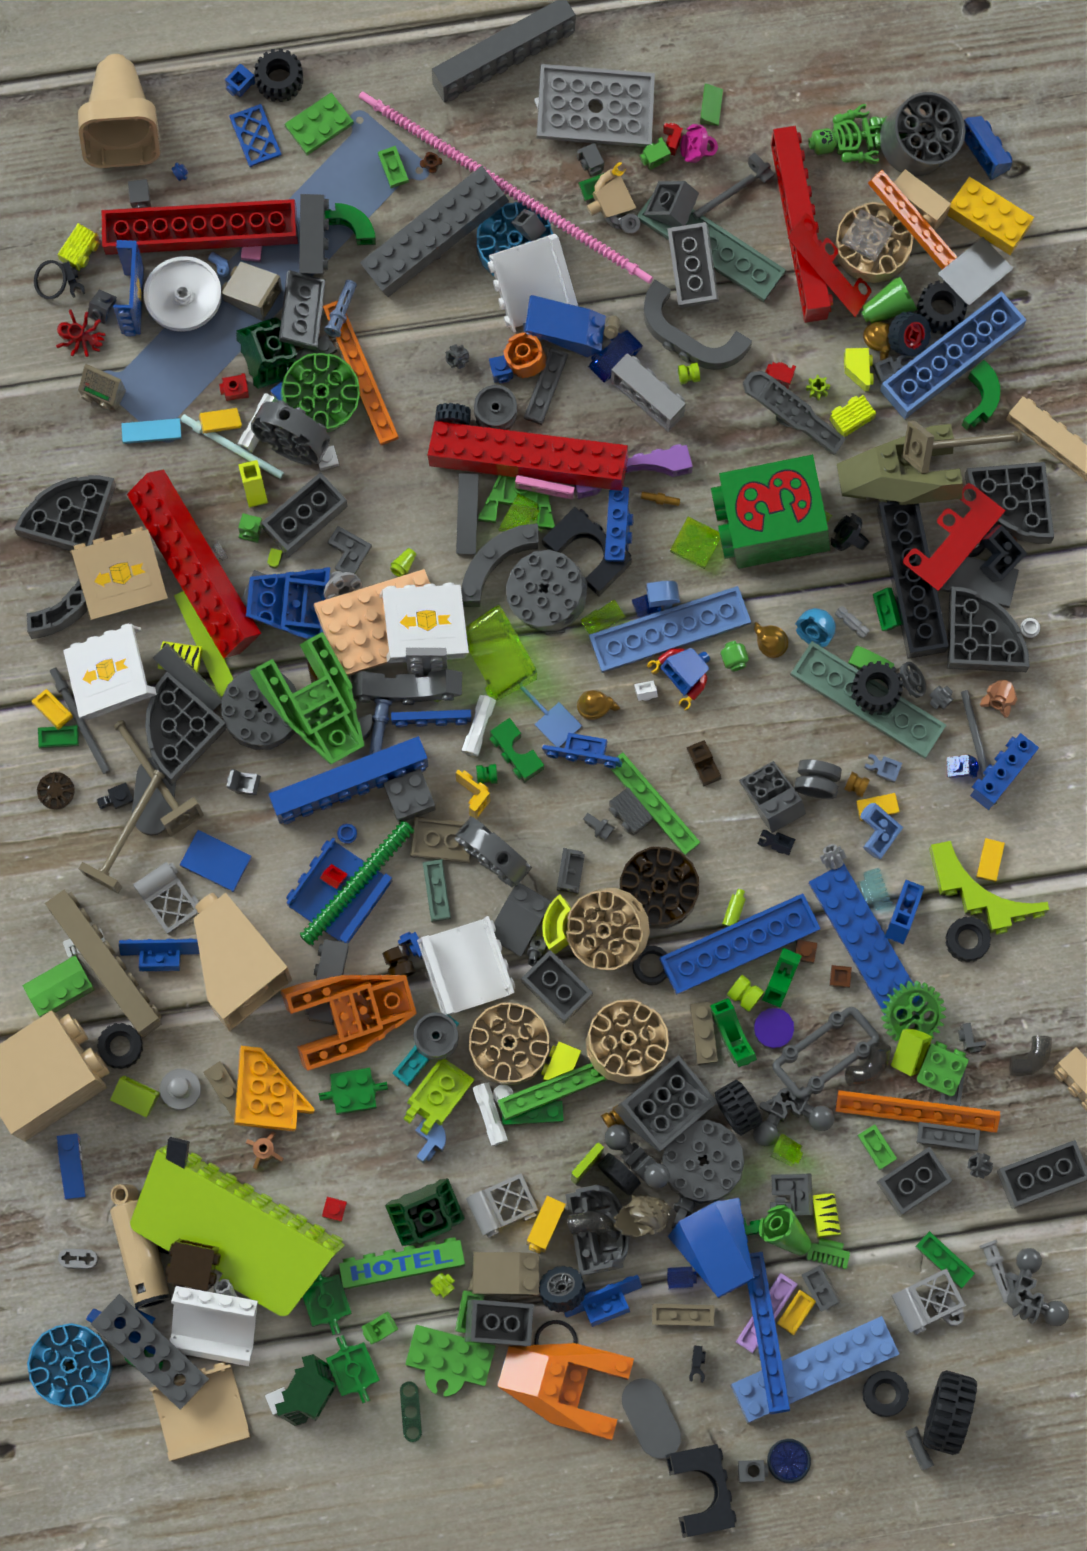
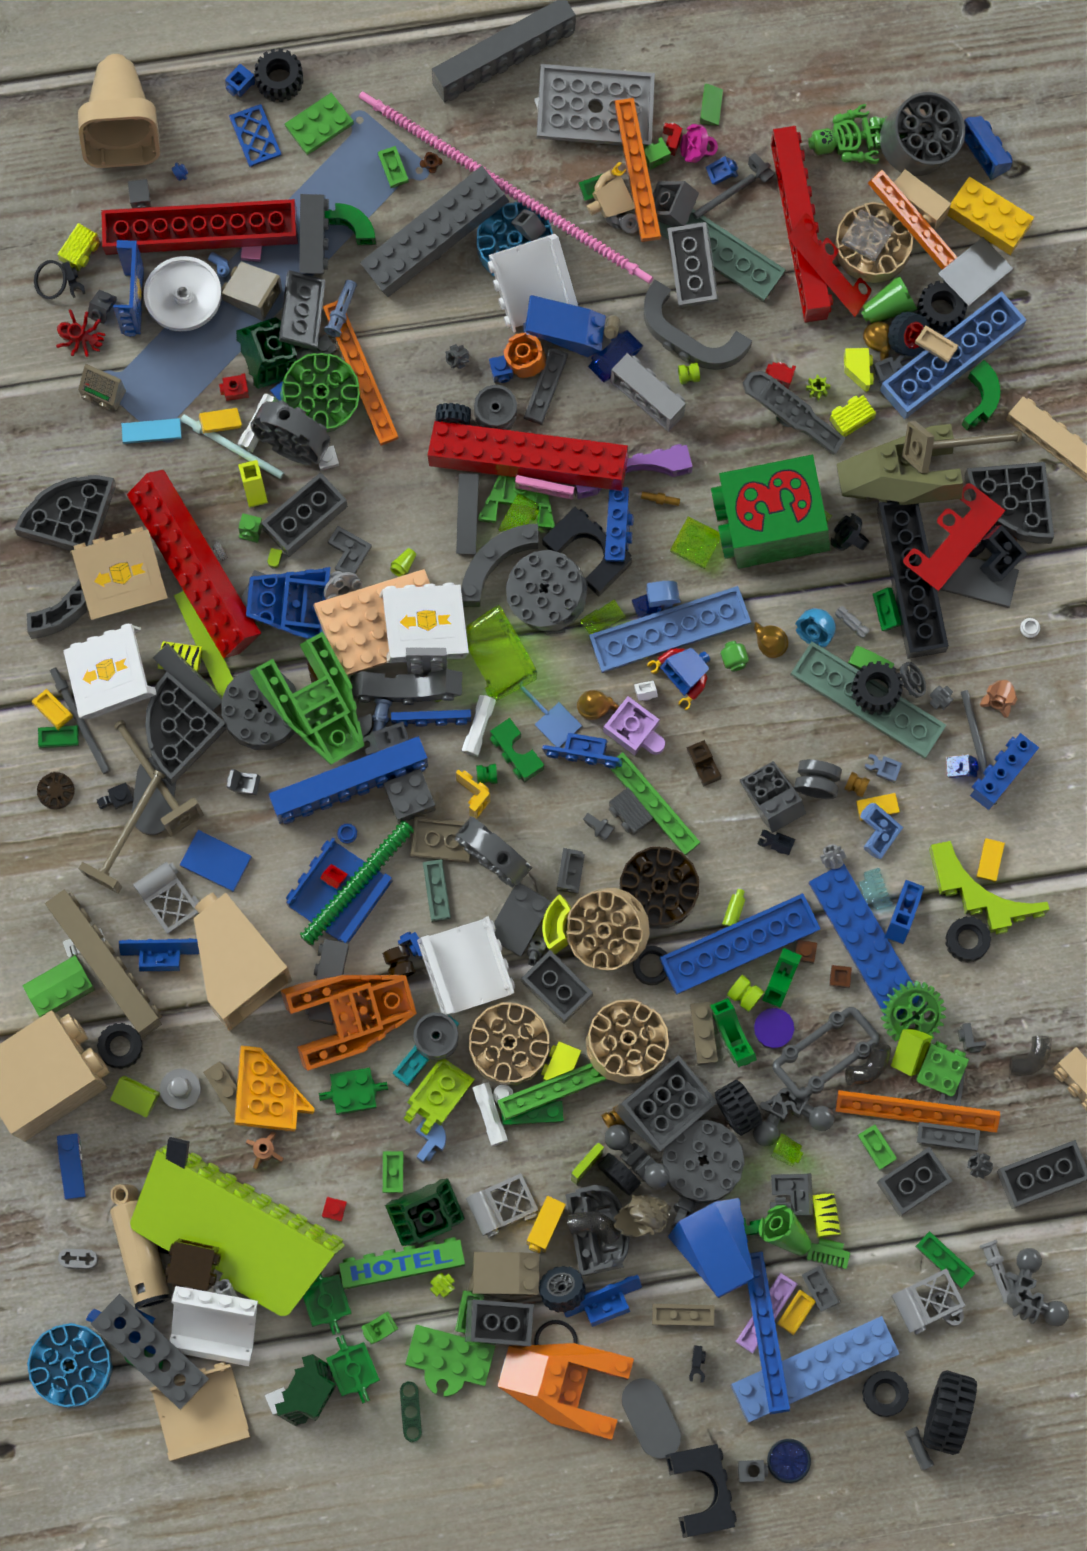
(386, 738): none -> dark grey hinge
(392, 1172): none -> bright green plate
(591, 159): dark grey brick -> none
(634, 728): none -> lavender brick
(637, 170): none -> orange plate
(681, 1278): clear blue brick -> none
(722, 169): none -> blue bracket
(936, 344): none -> tan tile
(983, 635): dark grey brick -> none

